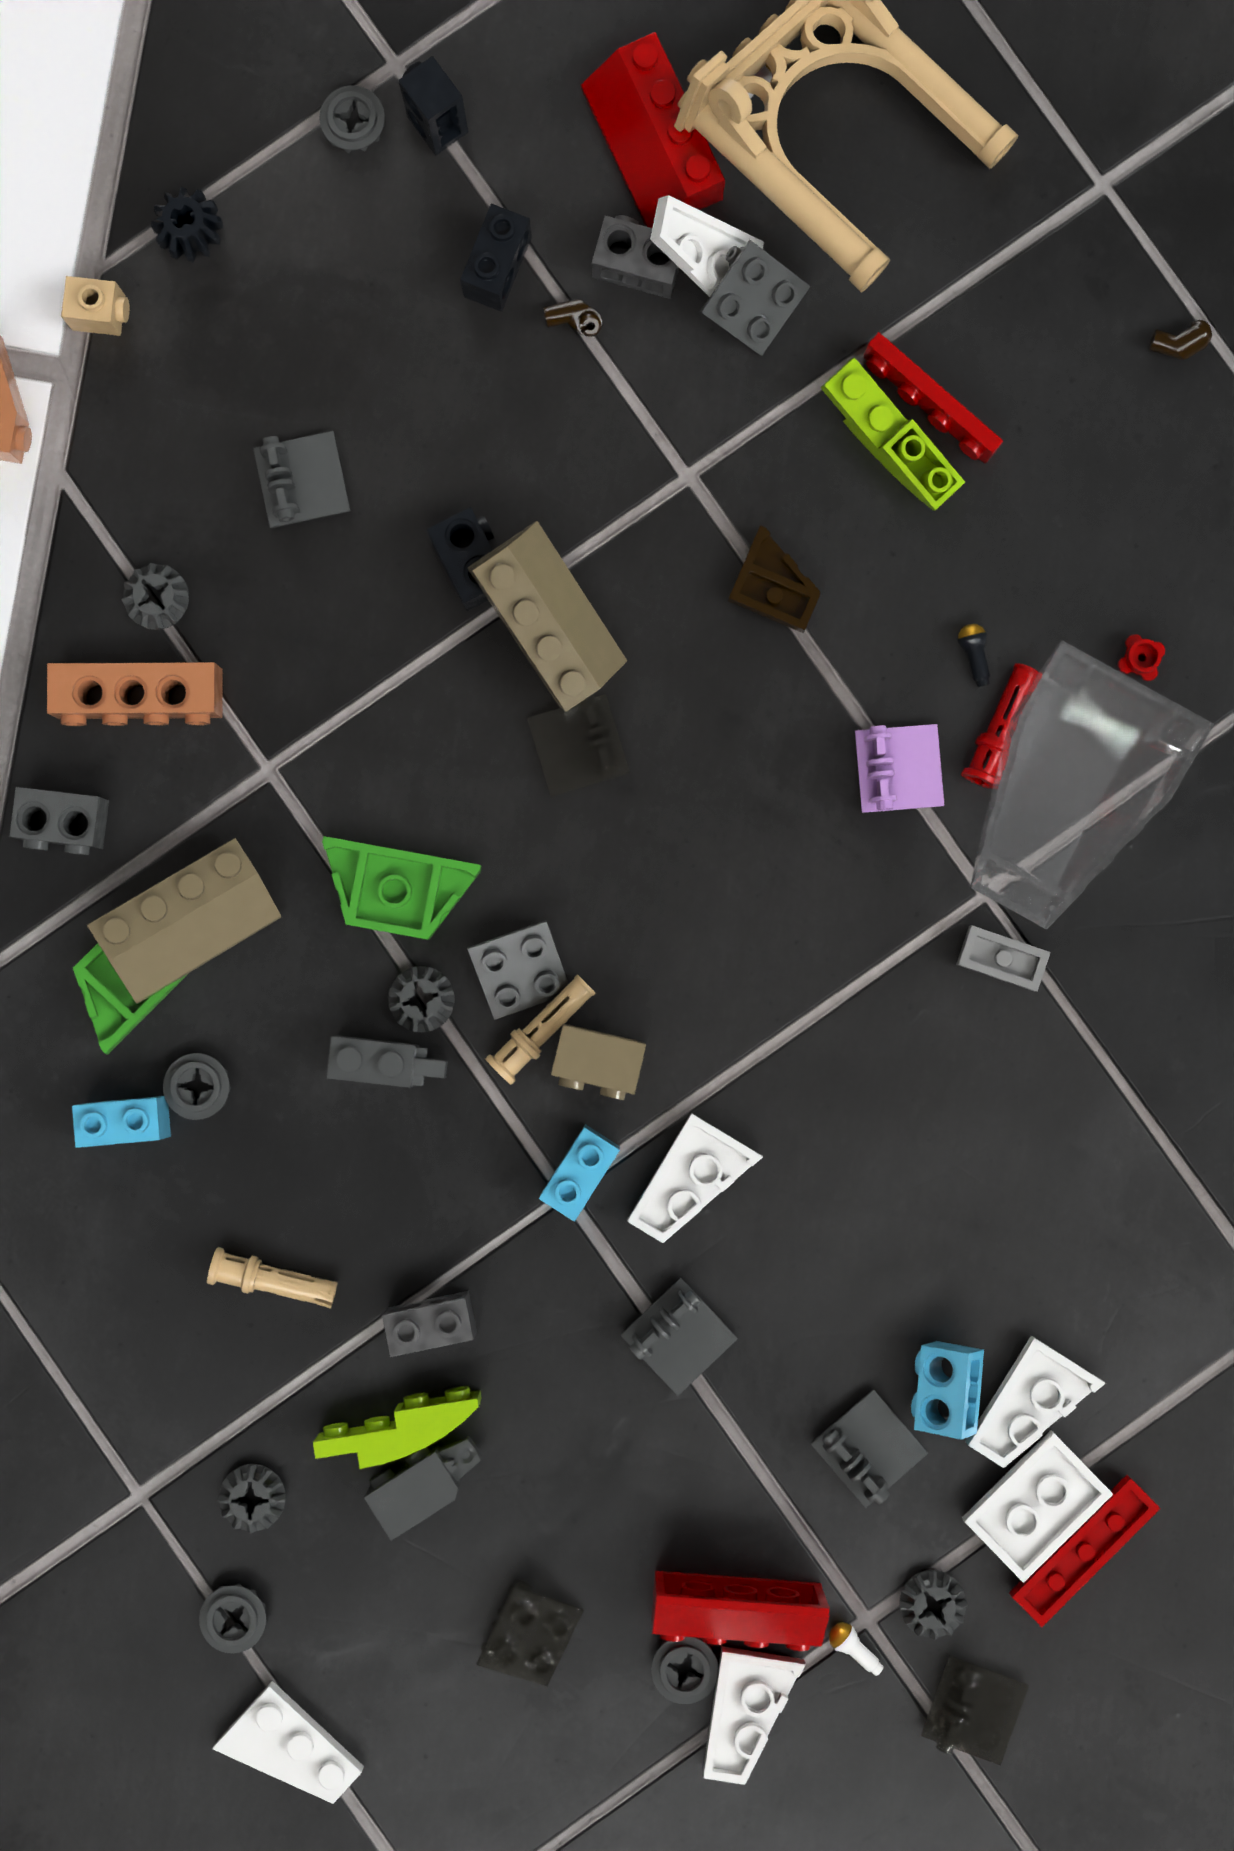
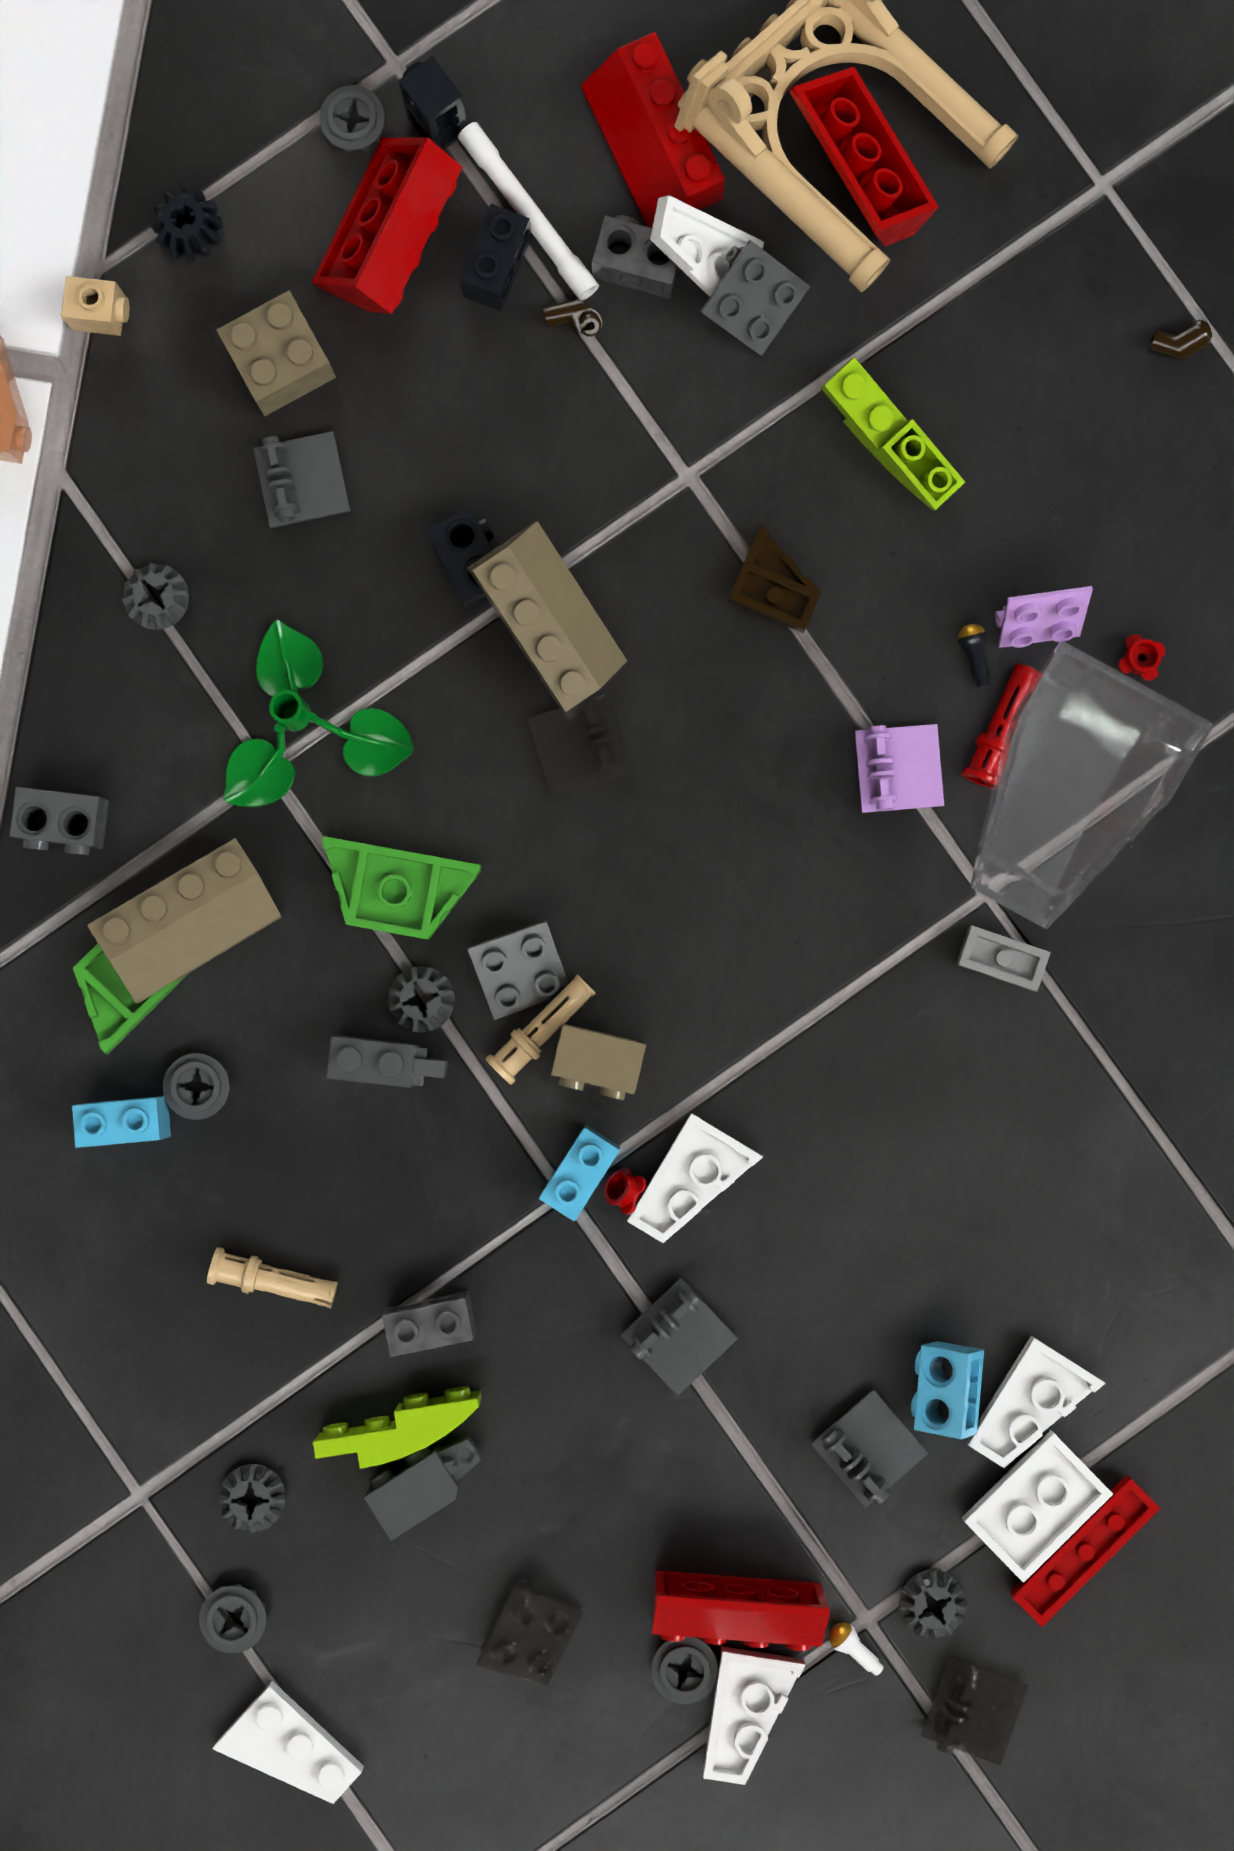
(71, 682): nougat brick -> none
(276, 353): none -> dark tan brick
(293, 662): none -> green plant
(388, 223): none -> red slope
(488, 158): none -> white piece
(624, 1190): none -> red plate
(866, 154): none -> red slope
(942, 408): red plate -> none
(1043, 617): none -> lavender hinge

